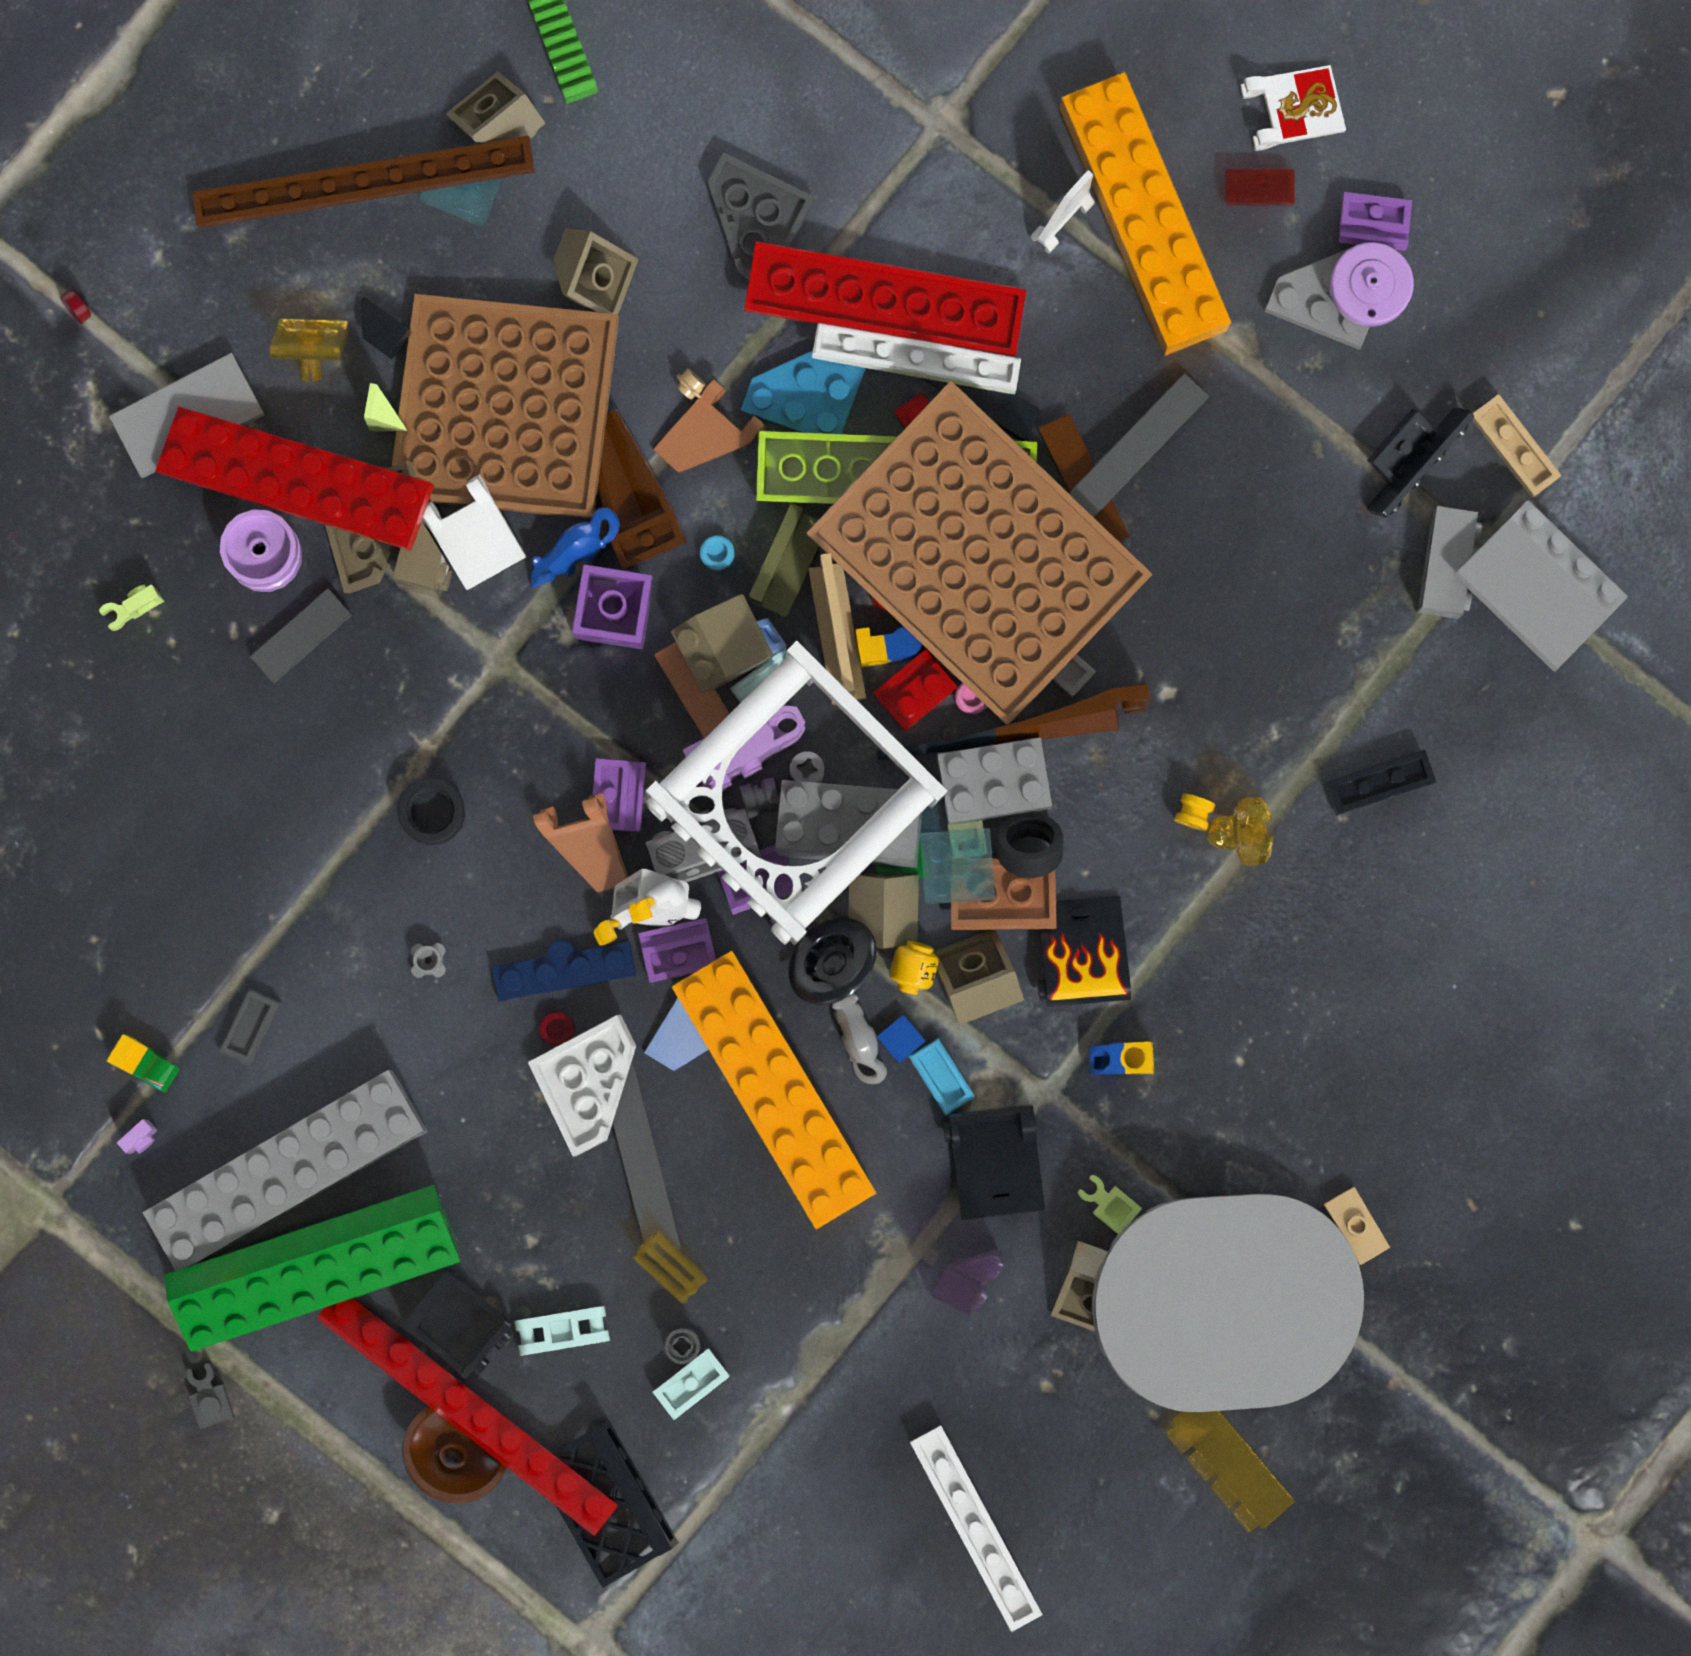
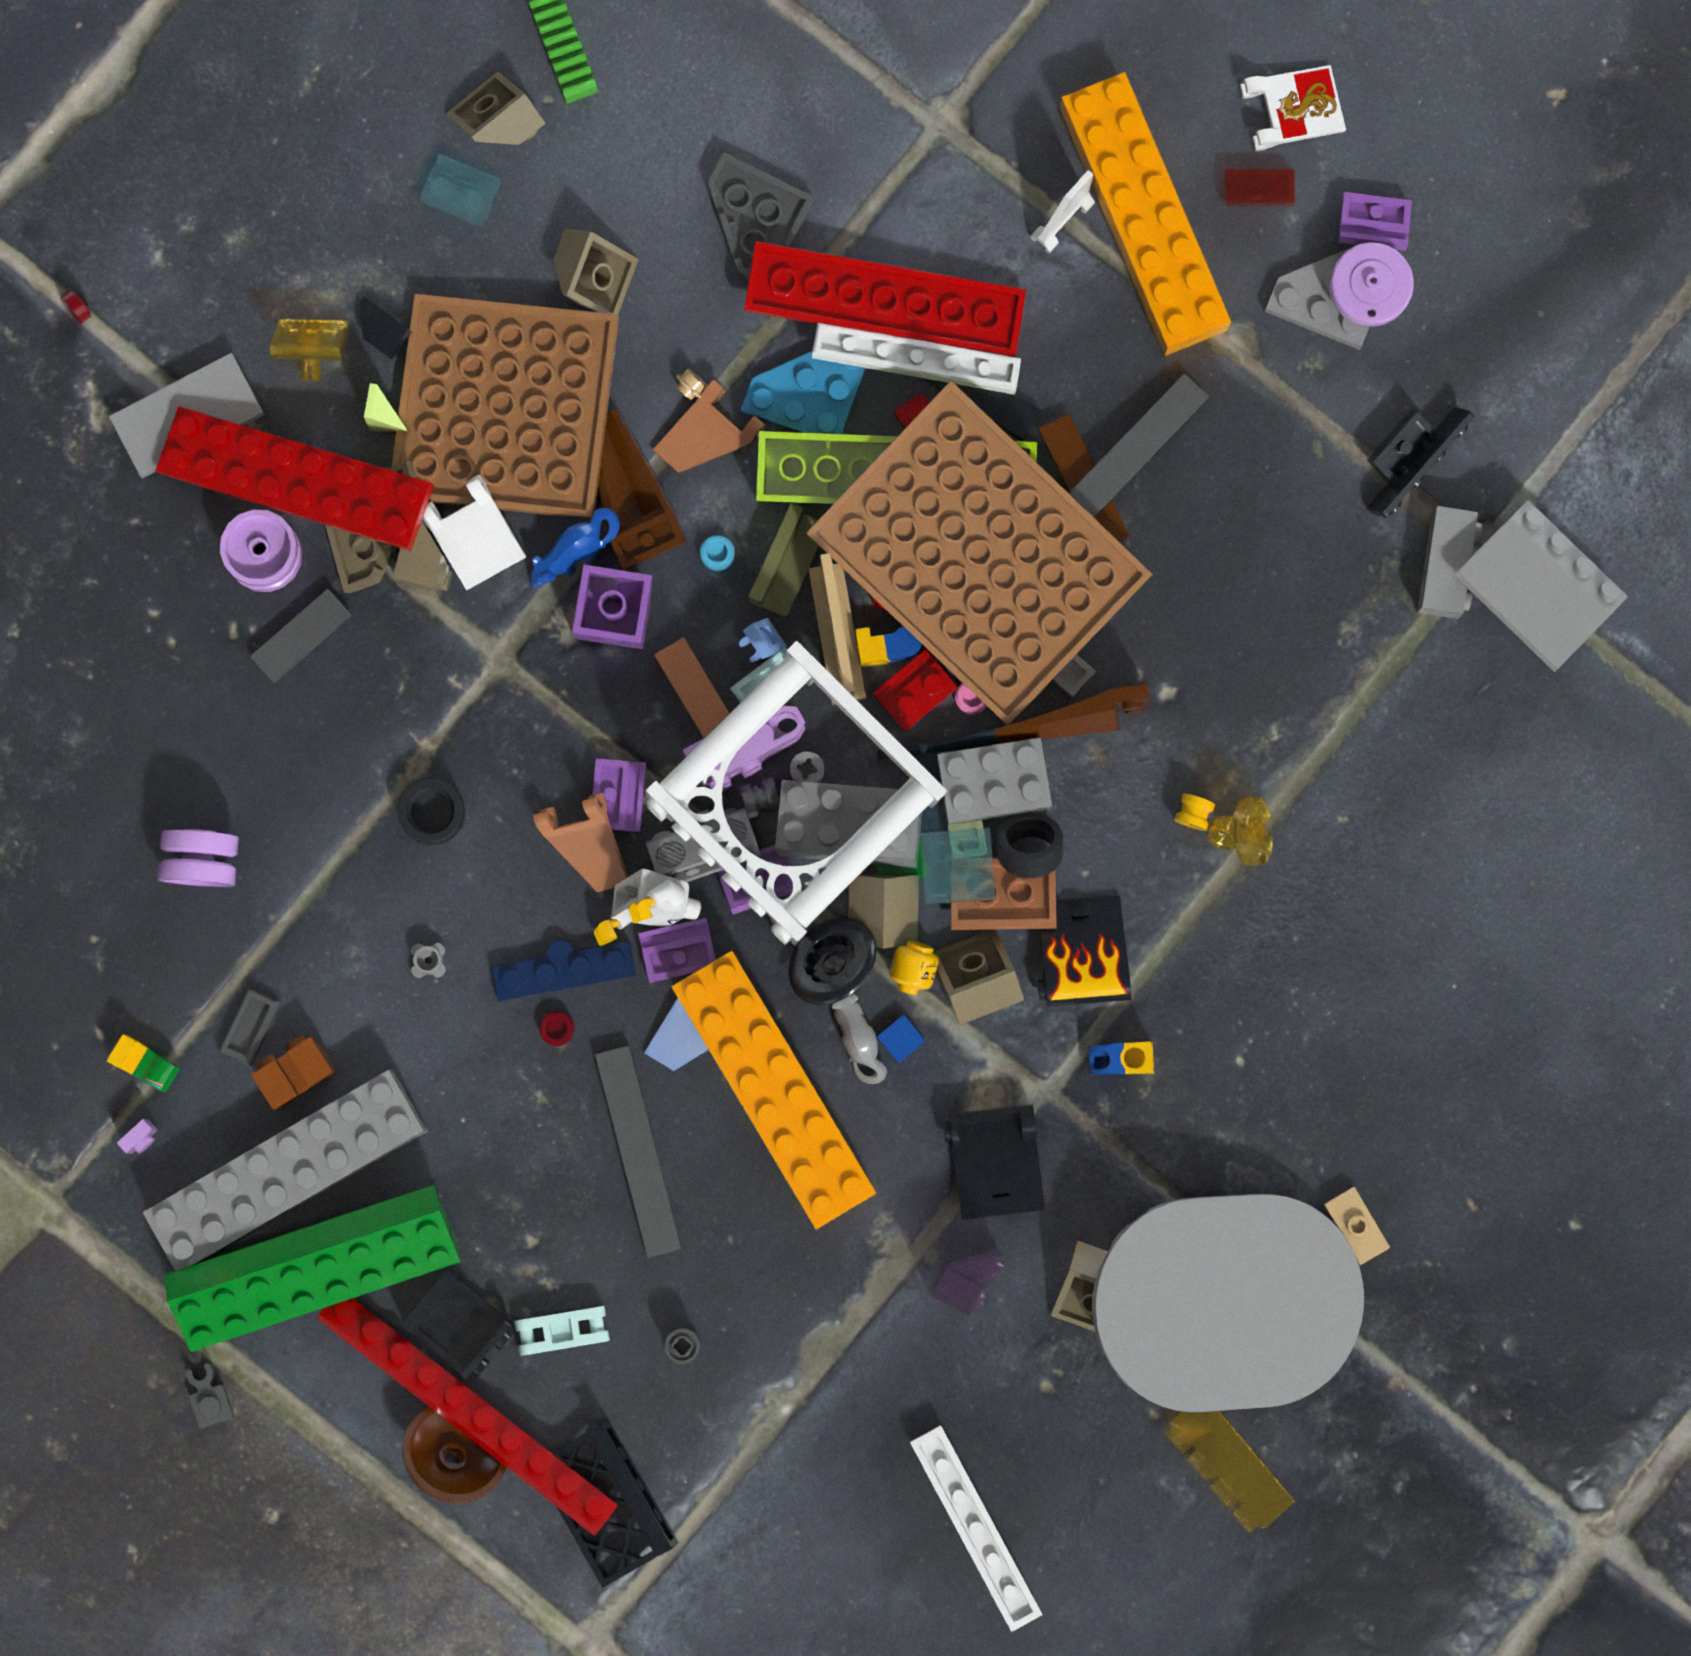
(139, 602): yellowish green plate -> none
(198, 855): none -> lavender wheel
(293, 1073): none -> dark orange brick
(363, 182): reddish brown plate -> none
(585, 1082): white plate -> none
(690, 1287): clear yellow tile -> none
(691, 1384): light aqua plate -> none
(722, 643): dark tan slope -> none
(941, 1076): medium azure tile -> none
(1113, 1208): yellowish green plate -> none
(1380, 782): black plate -> none
(1515, 446): tan plate -> none

